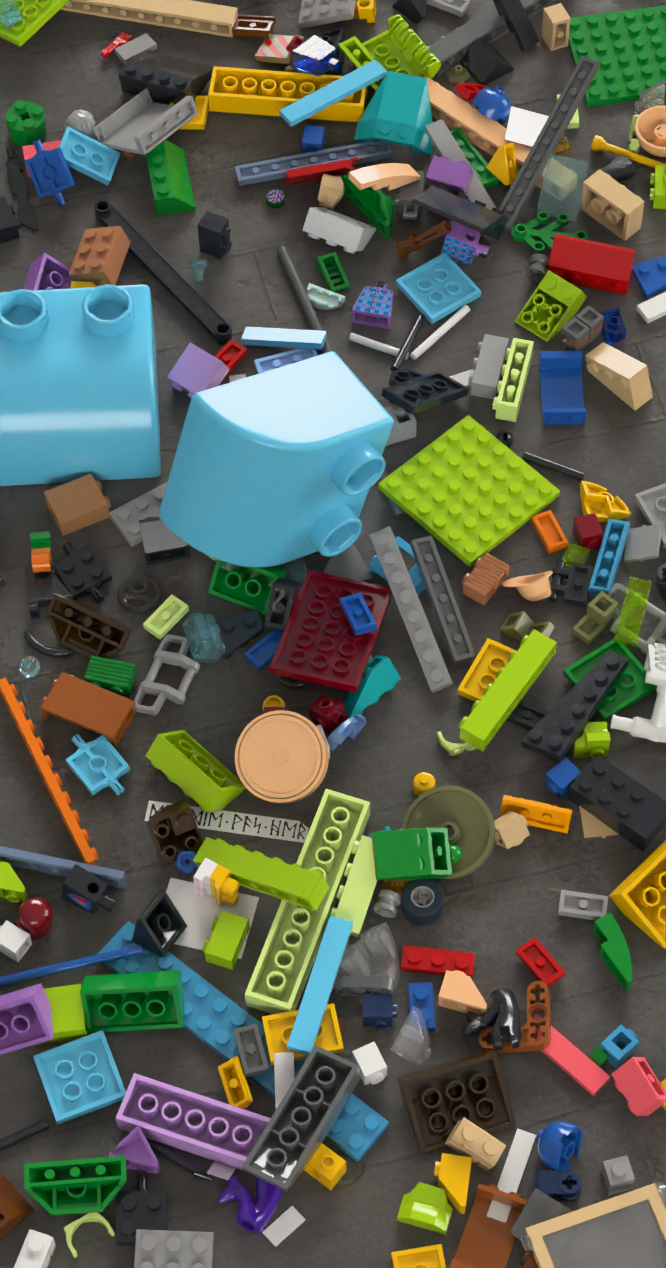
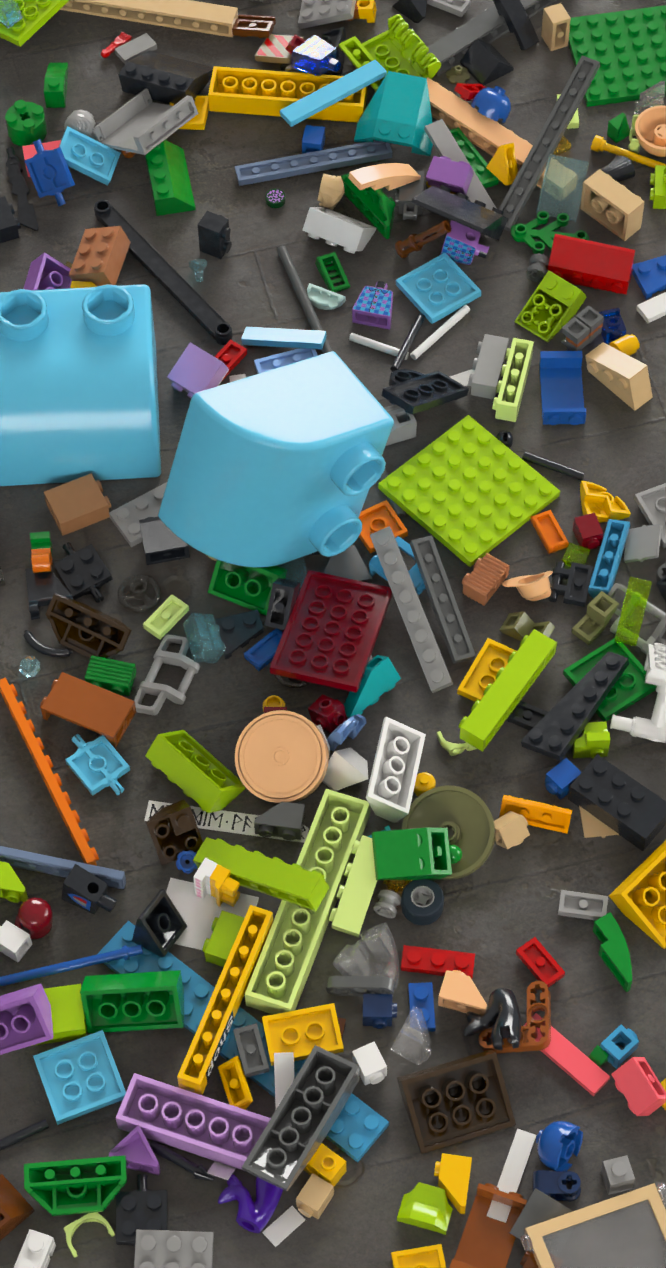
(56, 85): none -> green slope
(225, 1001): none -> yellow brick
(282, 821): none -> dark grey slope
(314, 1197): none -> tan brick
(316, 171): red tile -> none
(320, 985): medium azure tile -> none
(345, 769): none -> white slope
(358, 614): blue plate -> none
(378, 518): none -> orange plate
(394, 770): none -> white slope
(475, 1143): tan brick -> none
(524, 126): white sticker -> none
(618, 128): none -> green slope
(627, 344): none -> yellow brick

